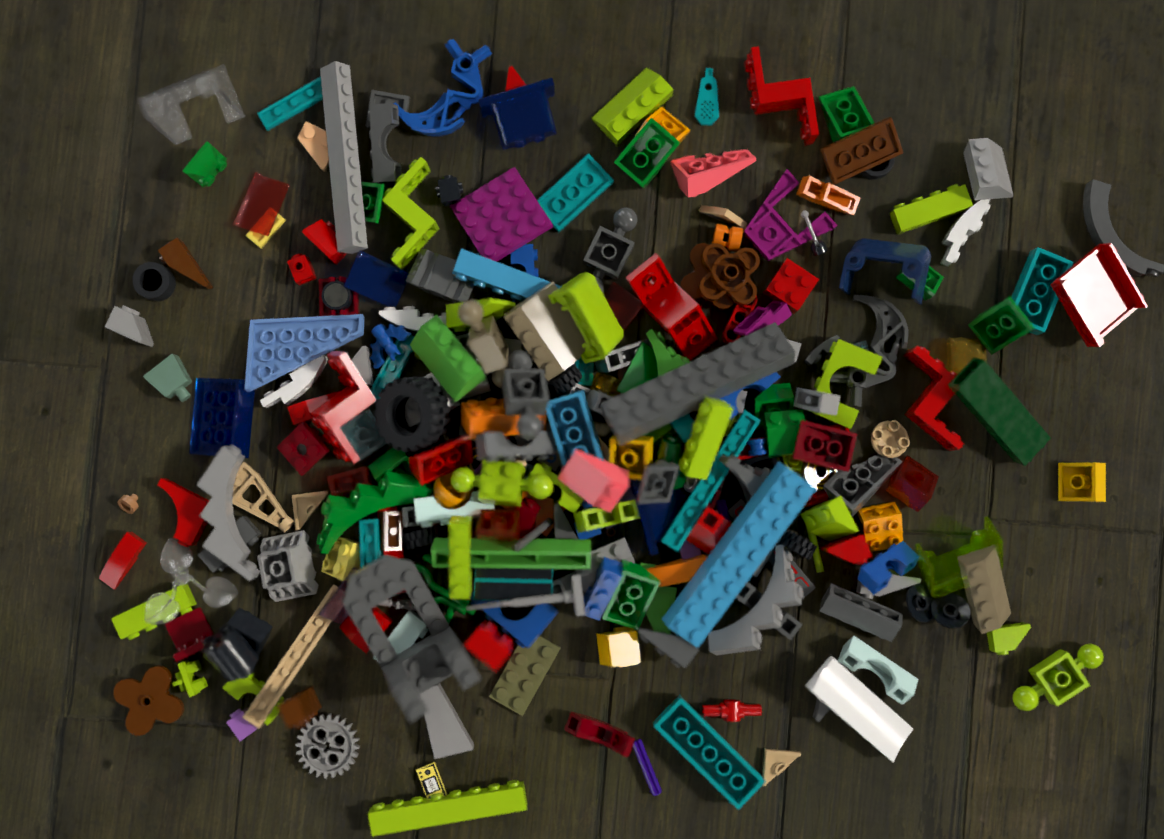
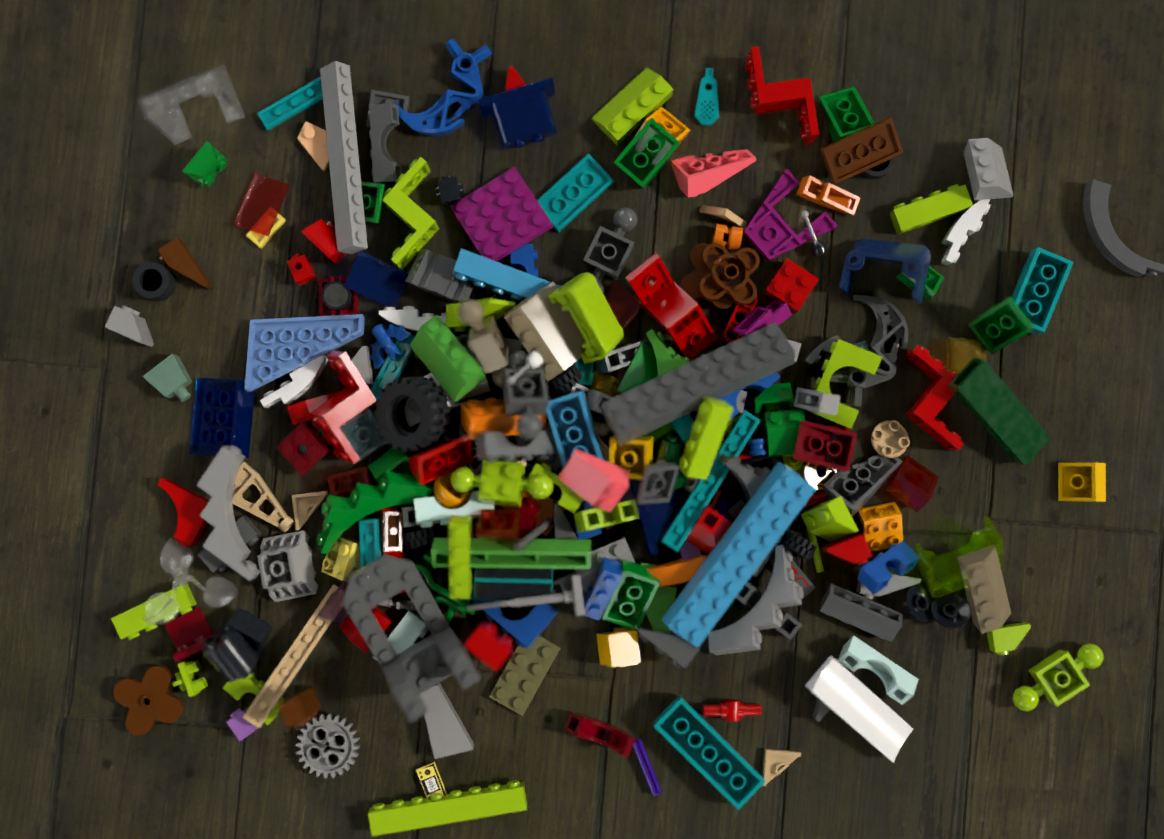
(122, 559): red slope -> none
(128, 503): medium nougat tile -> none
(533, 360): none -> hinge
(1098, 293): panel -> none

